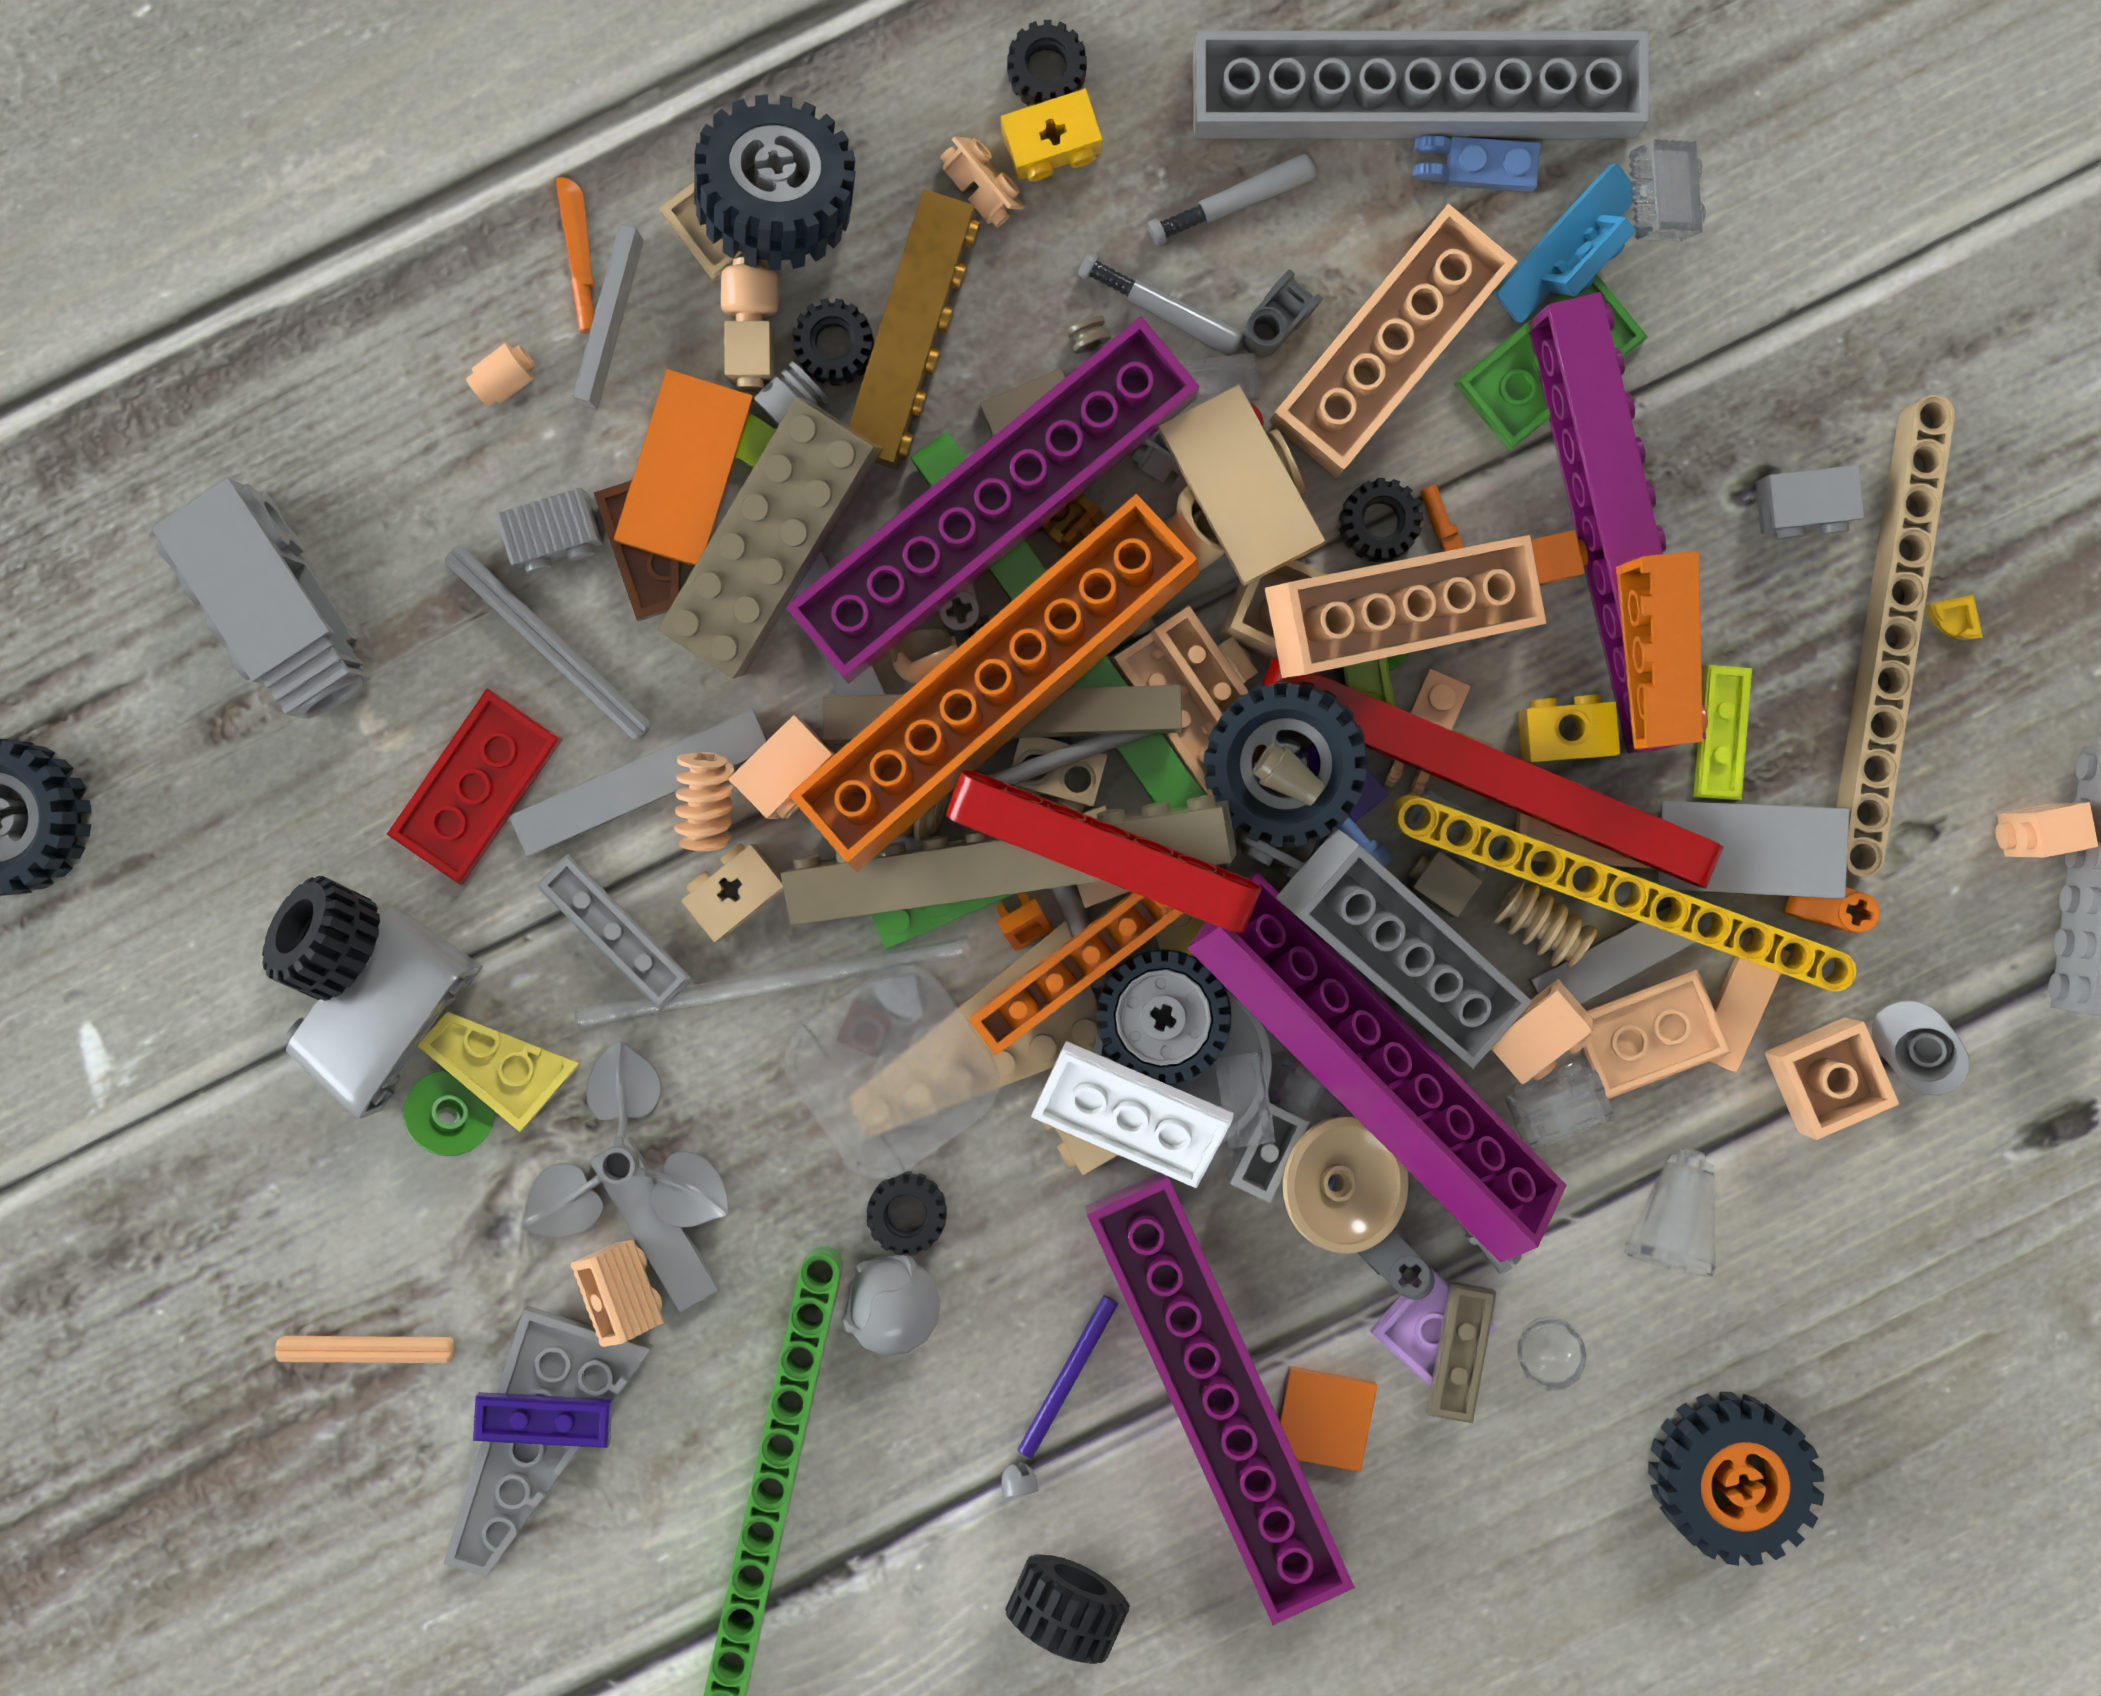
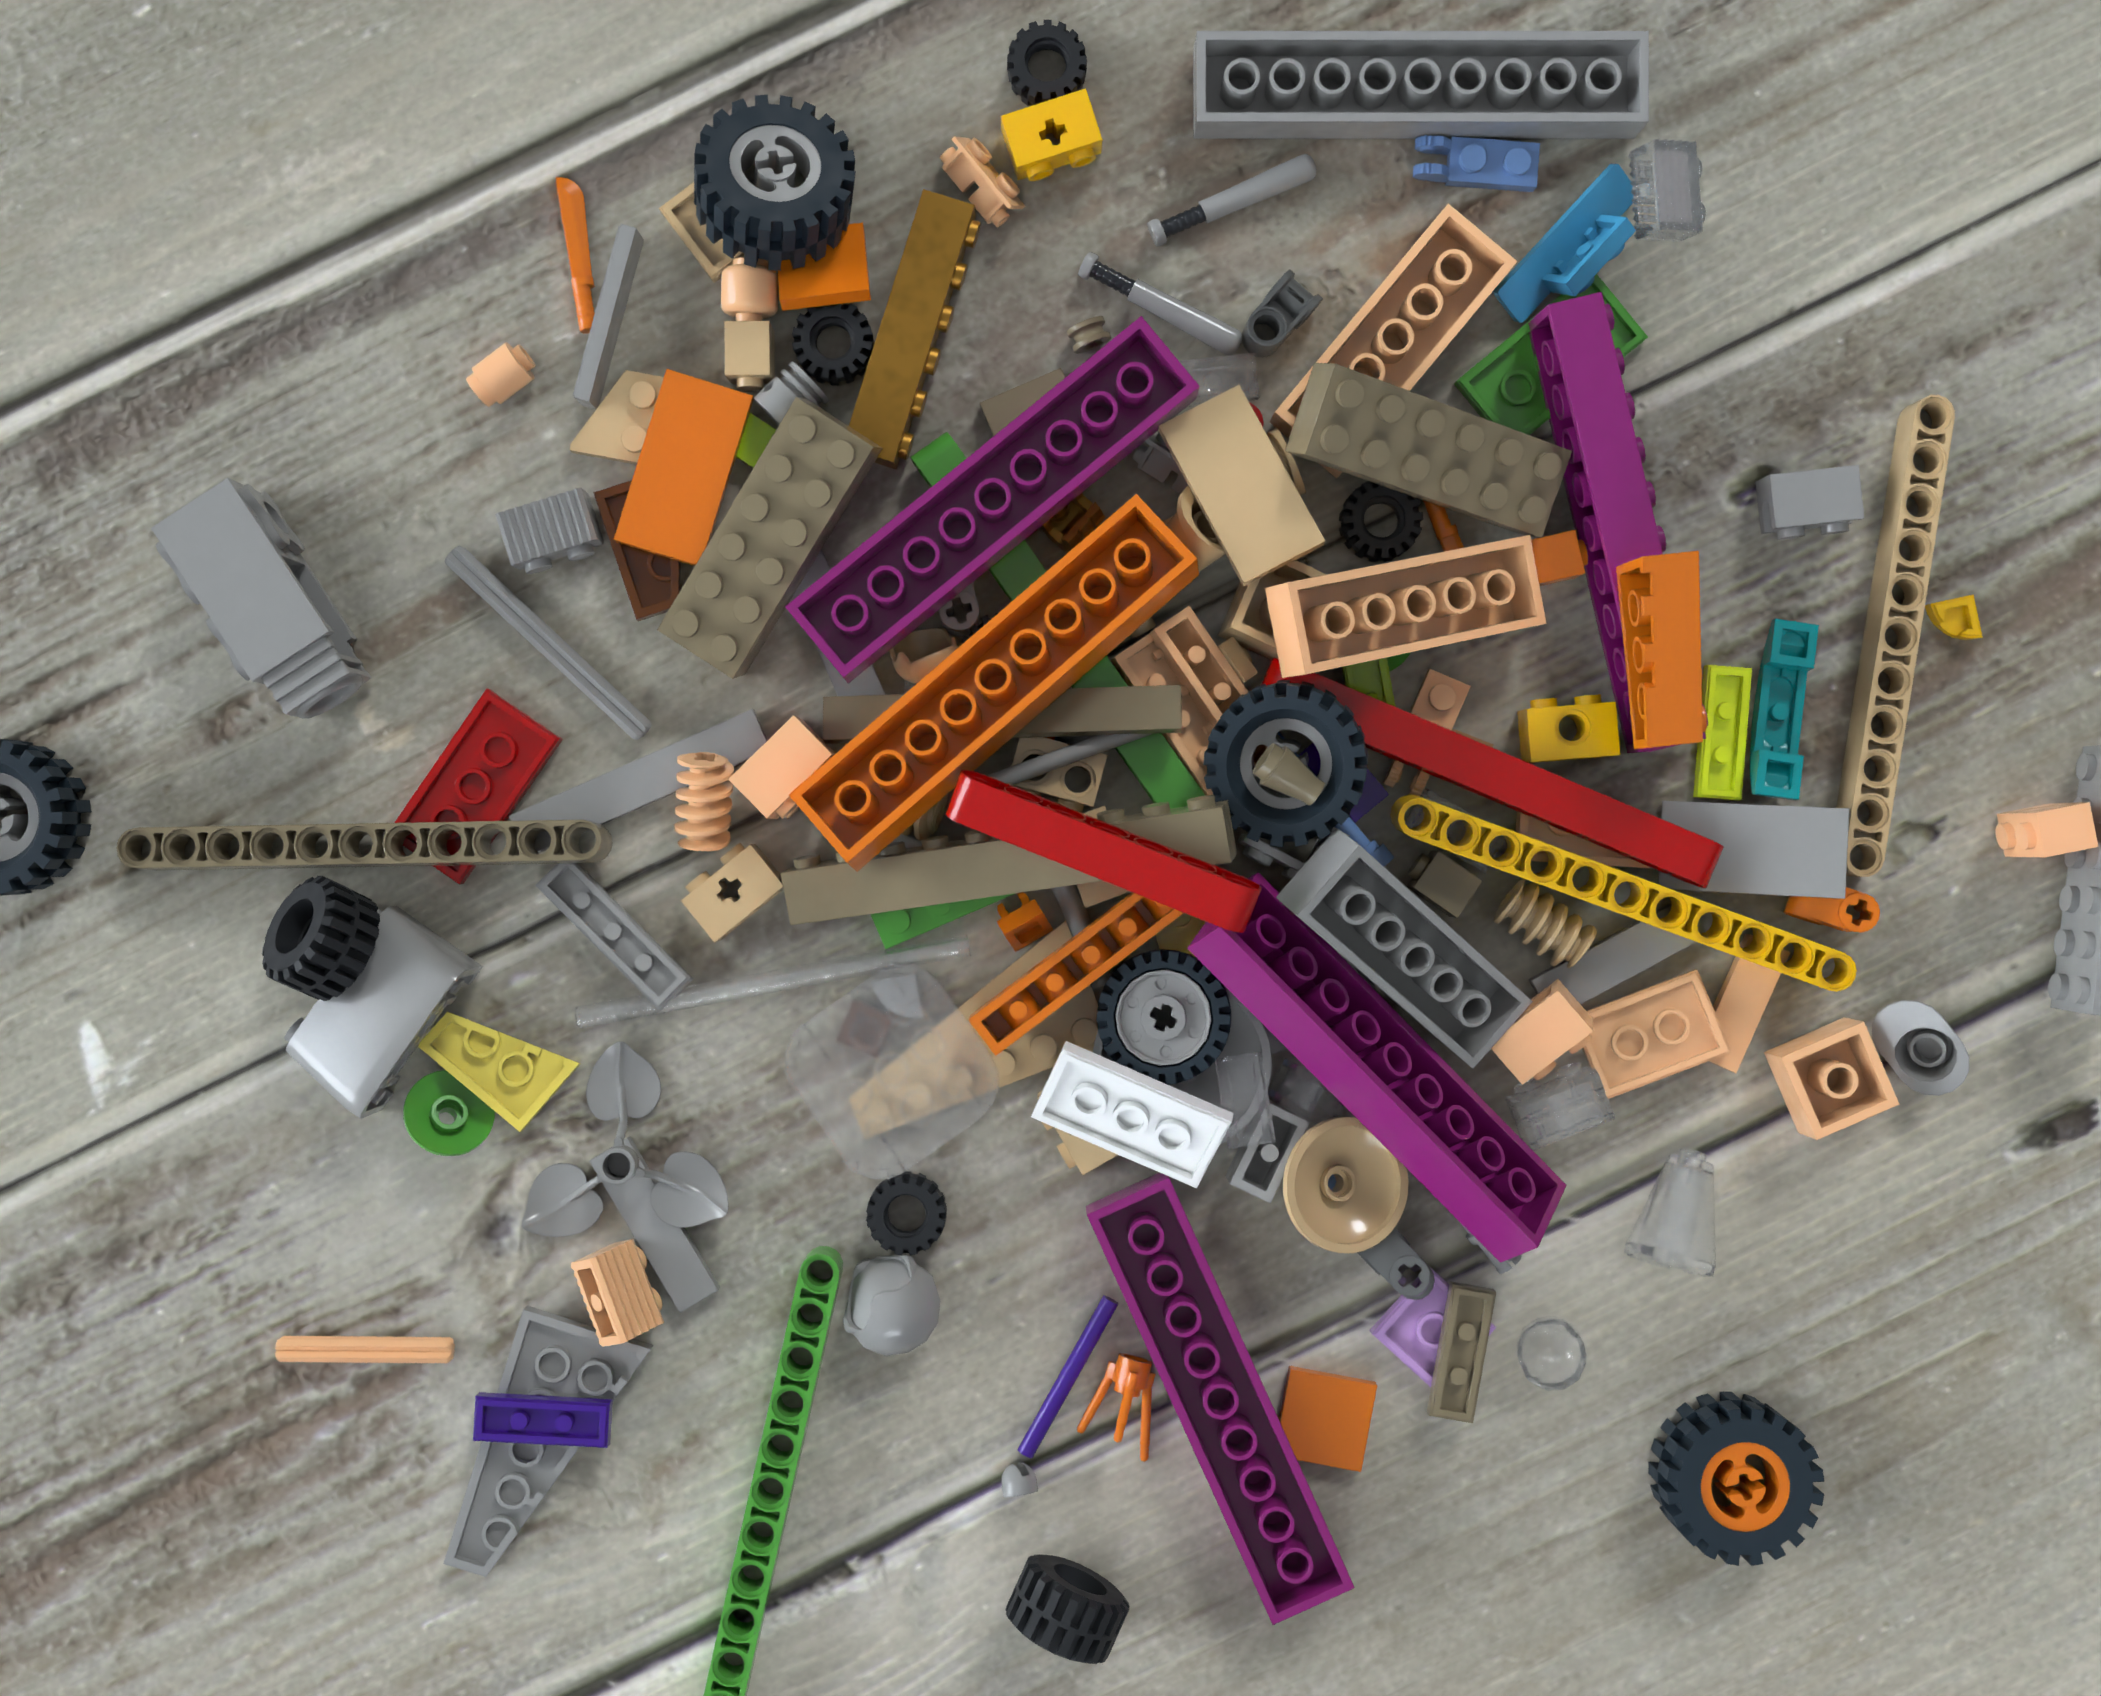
(344, 840): none -> dark tan beam
(621, 420): none -> tan wing
(833, 279): none -> orange tile
(1130, 1377): none -> orange plant
(1427, 449): none -> dark tan brick
(1779, 709): none -> teal slope

